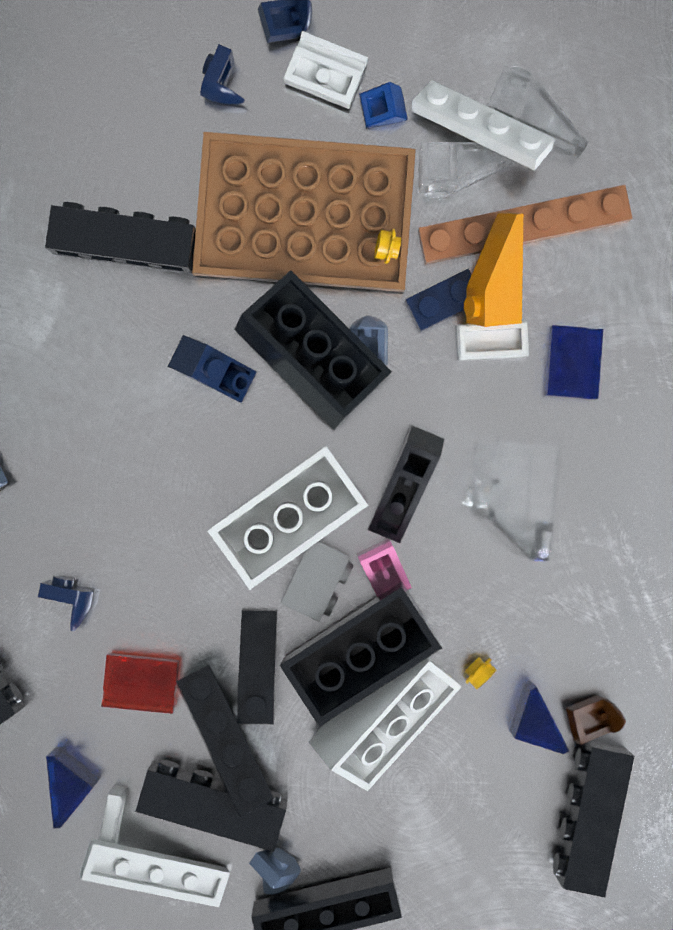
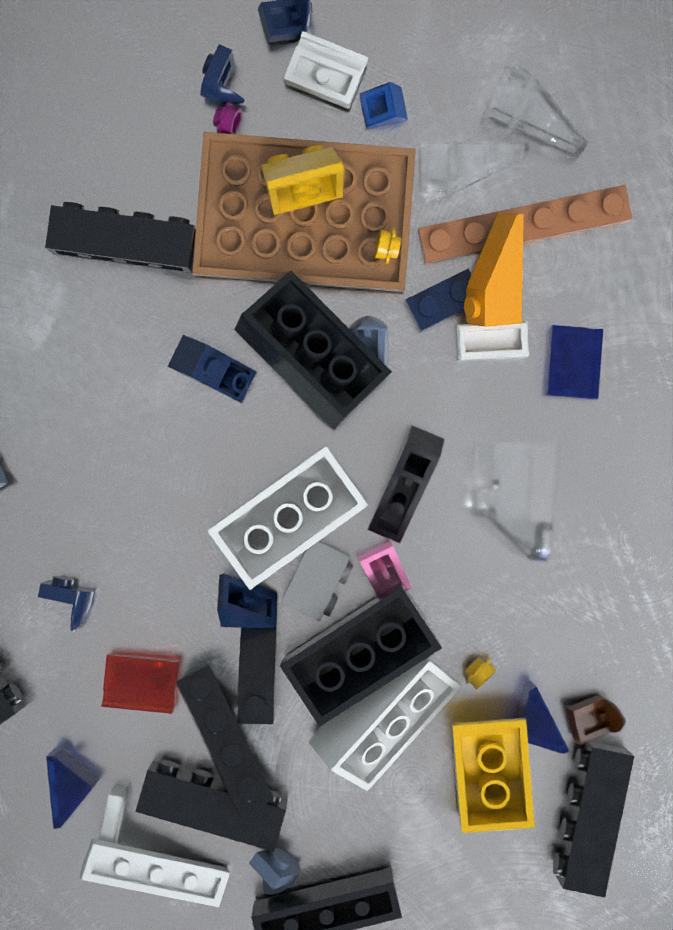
(227, 118): none -> magenta plate
(244, 607): none -> dark blue slope
(303, 179): none -> yellow slope
(483, 124): white plate -> none
(493, 775): none -> yellow slope

